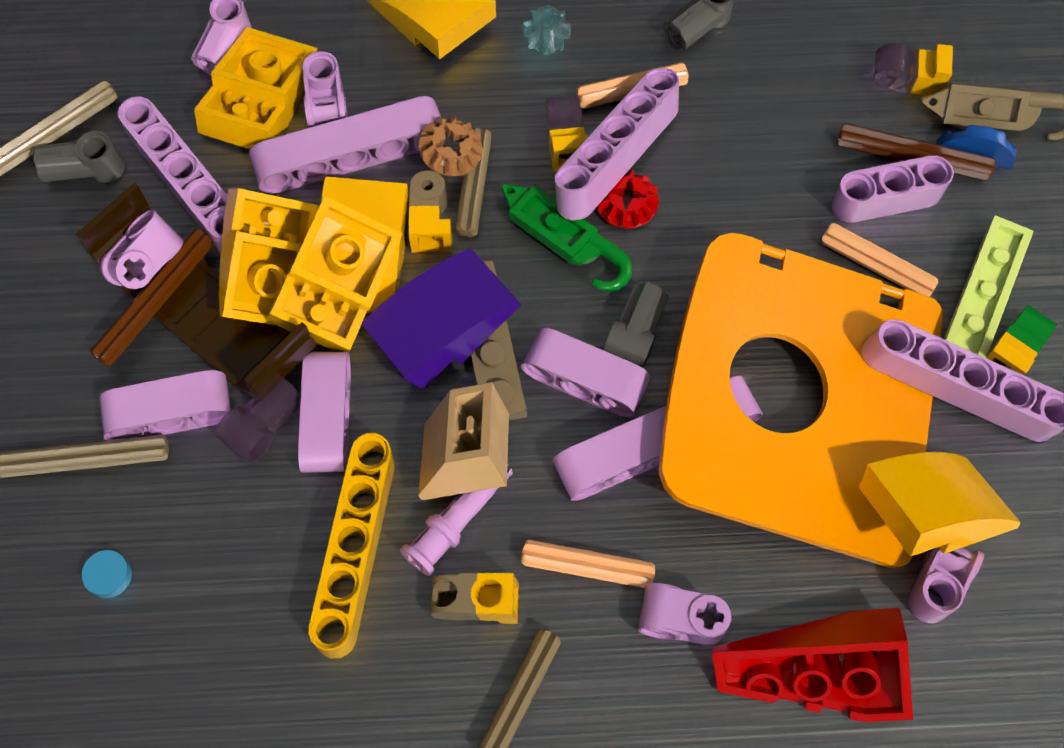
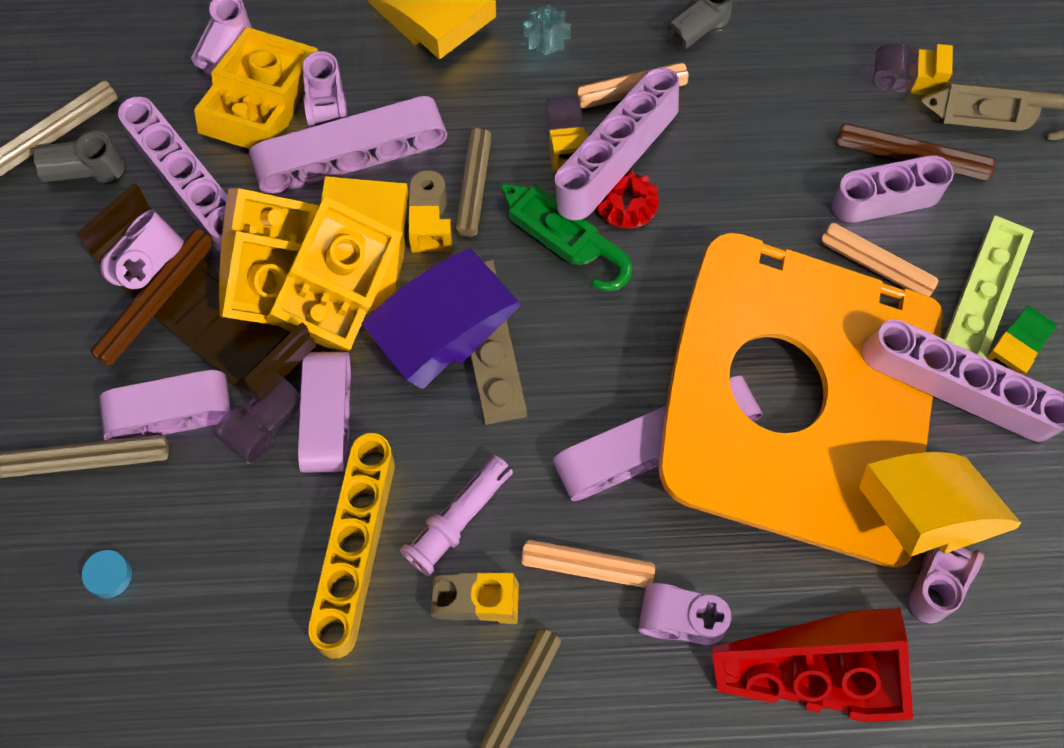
(444, 159): medium nougat gear -> none
(465, 443): tan slope -> none
(586, 372): lavender beam -> none
(634, 332): dark grey piece -> none
(982, 141): blue tile -> none

